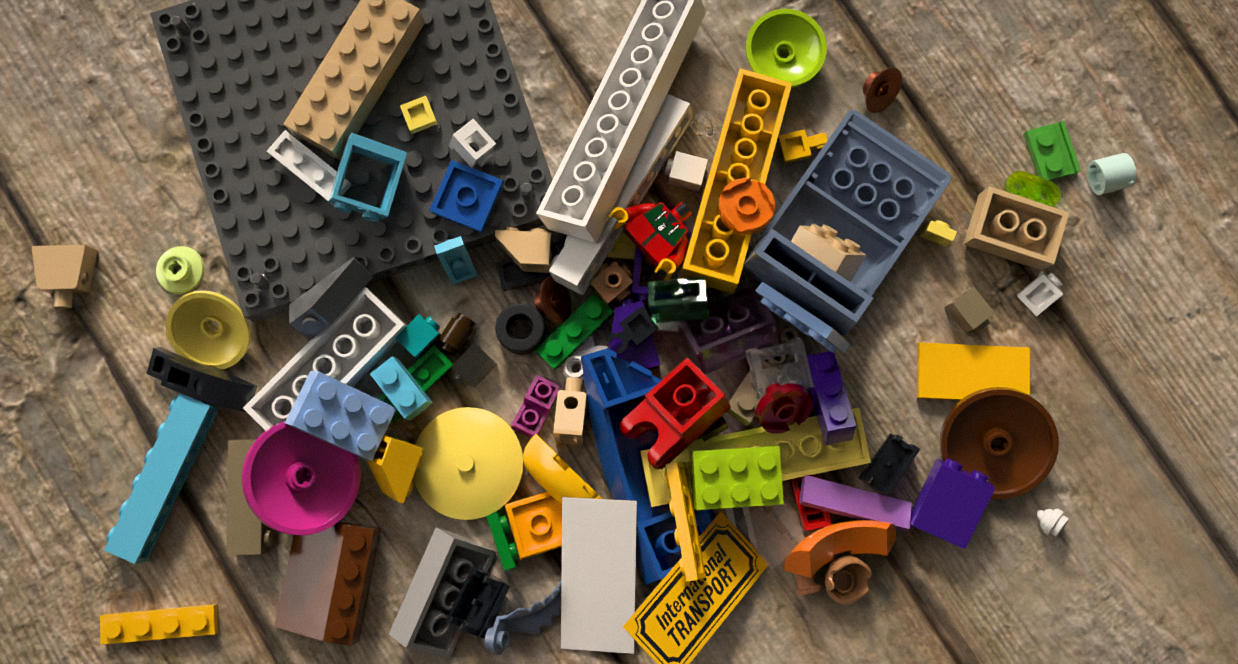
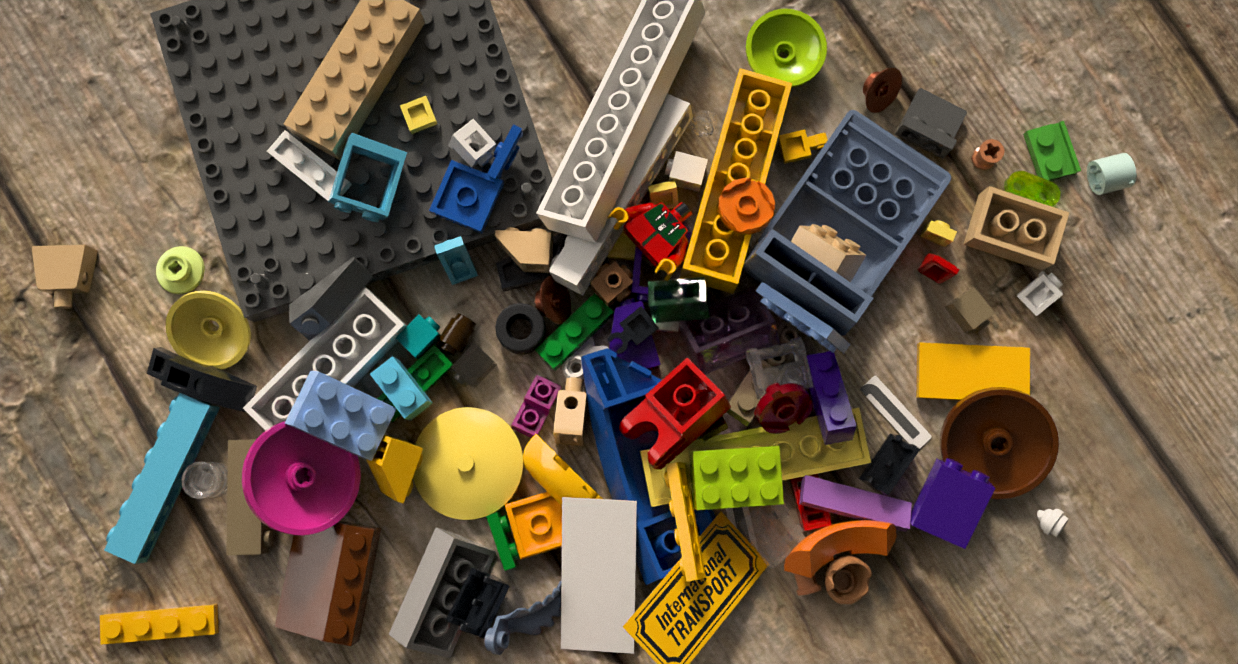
(205, 480): none -> clear wheel
(505, 152): none -> blue plate
(665, 193): none -> plate
(895, 412): none -> sticker
(931, 123): none -> dark grey bracket
(937, 268): none -> red slope
(990, 147): none -> nougat bush

